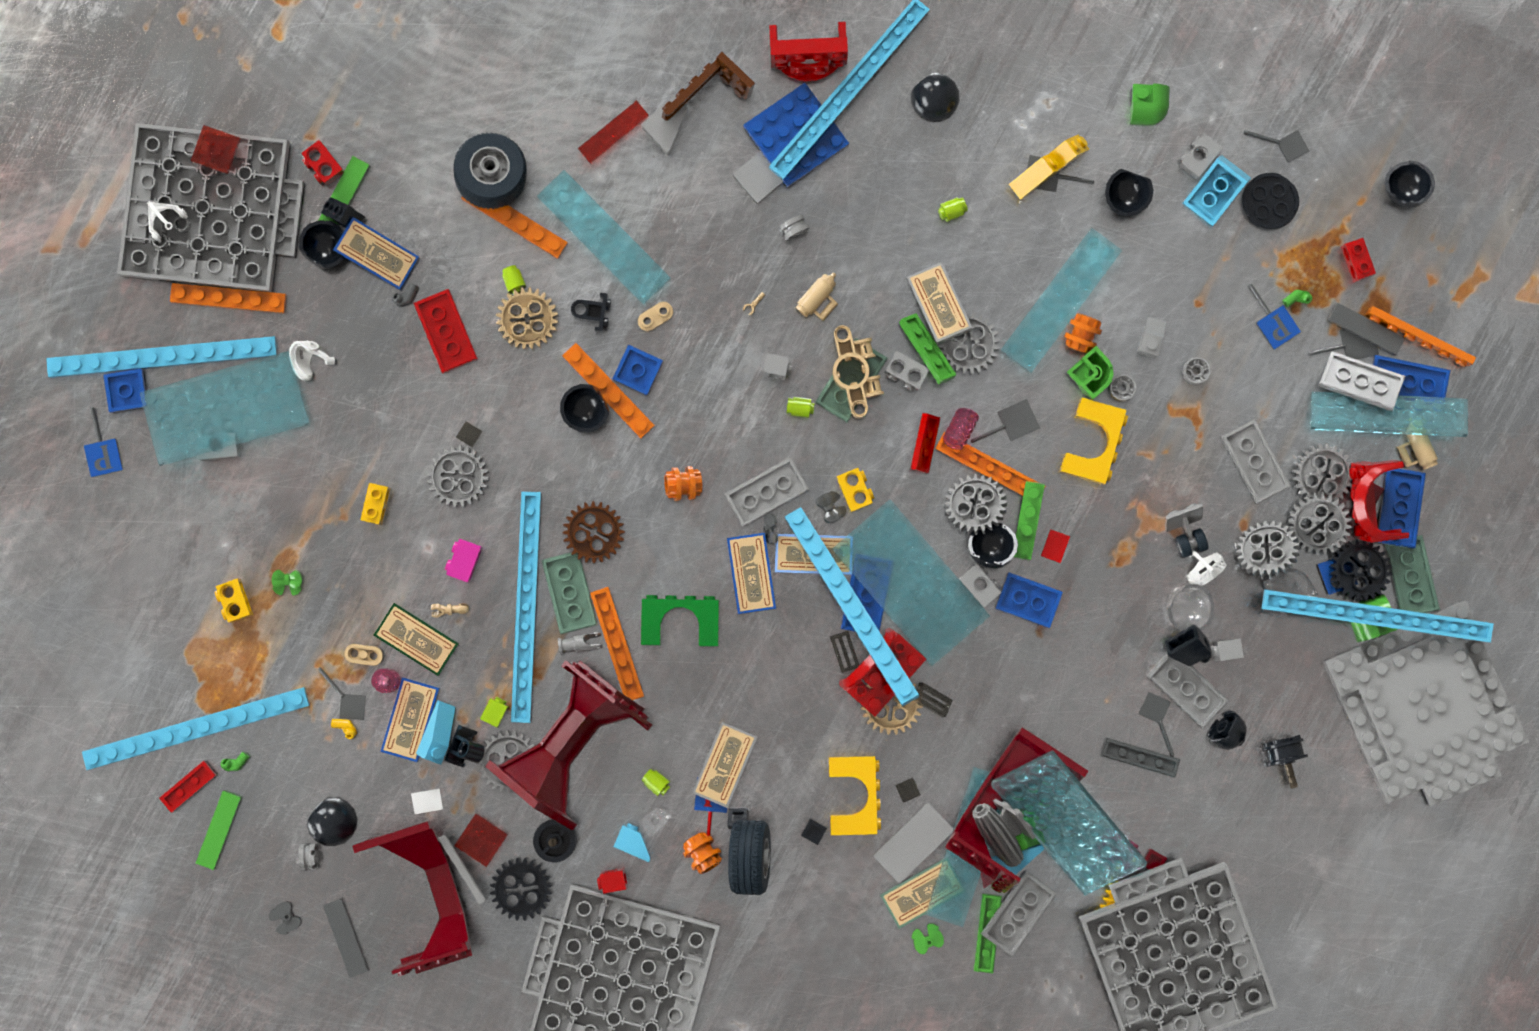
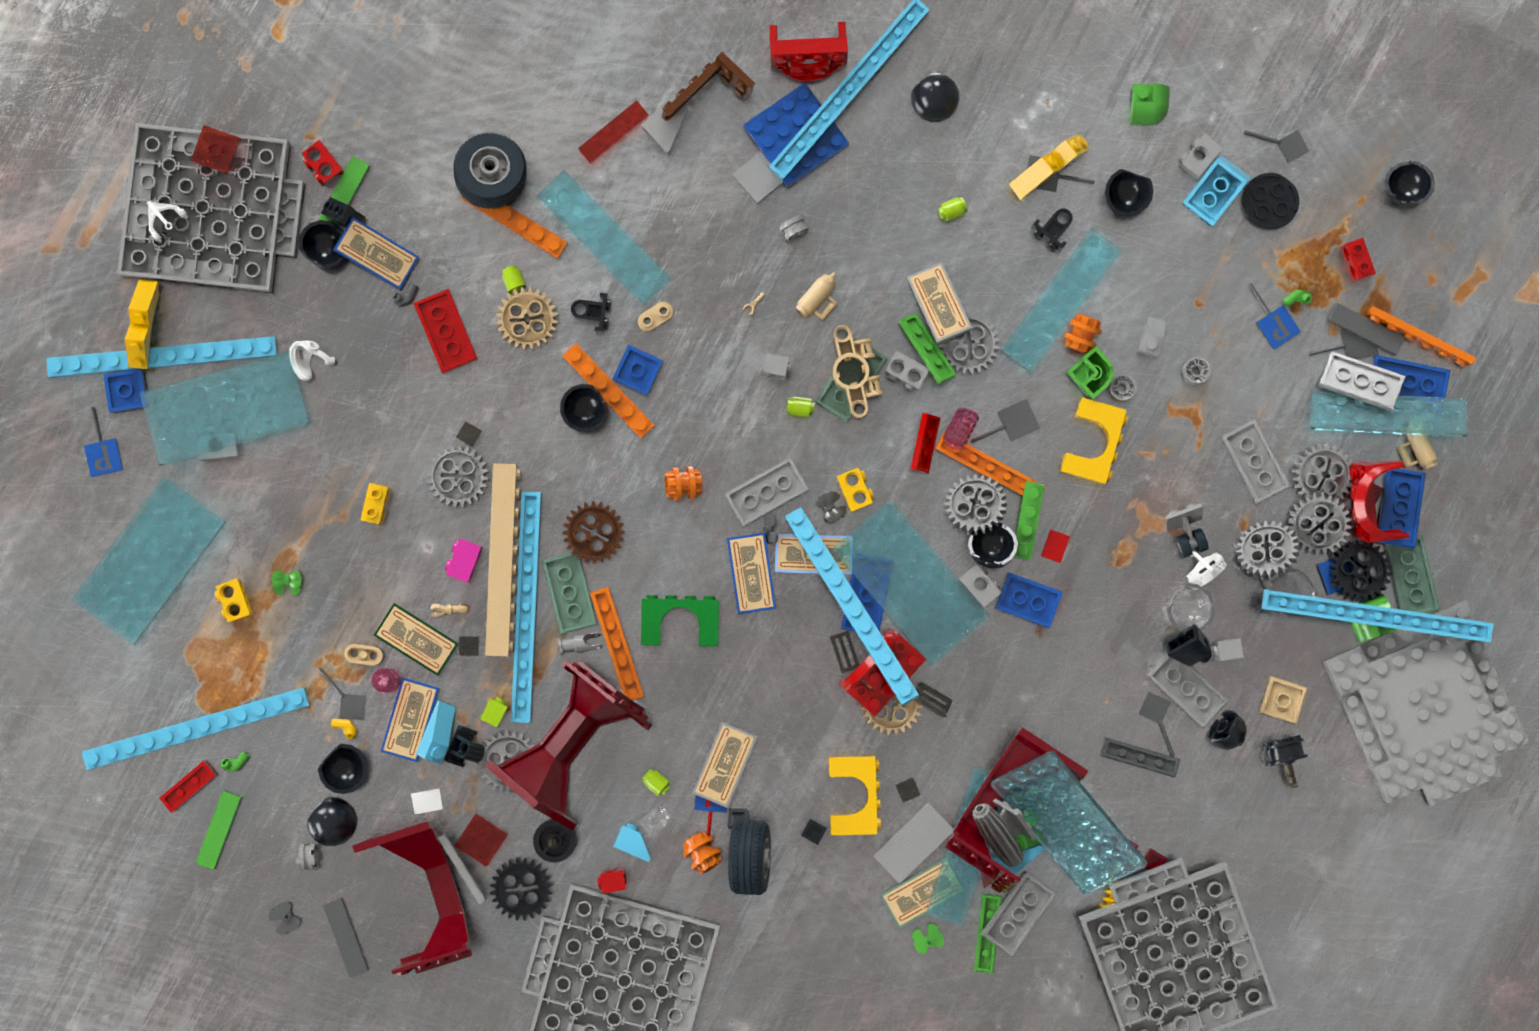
(141, 318): none -> yellow arch
(148, 560): none -> clear light blue plate
(228, 298): orange plate -> none
(343, 769): none -> black cylinder
(468, 646): none -> clear smoke tile
(501, 560): none -> tan brick
(1053, 229): none -> black pin
(1283, 700): none -> tan tile

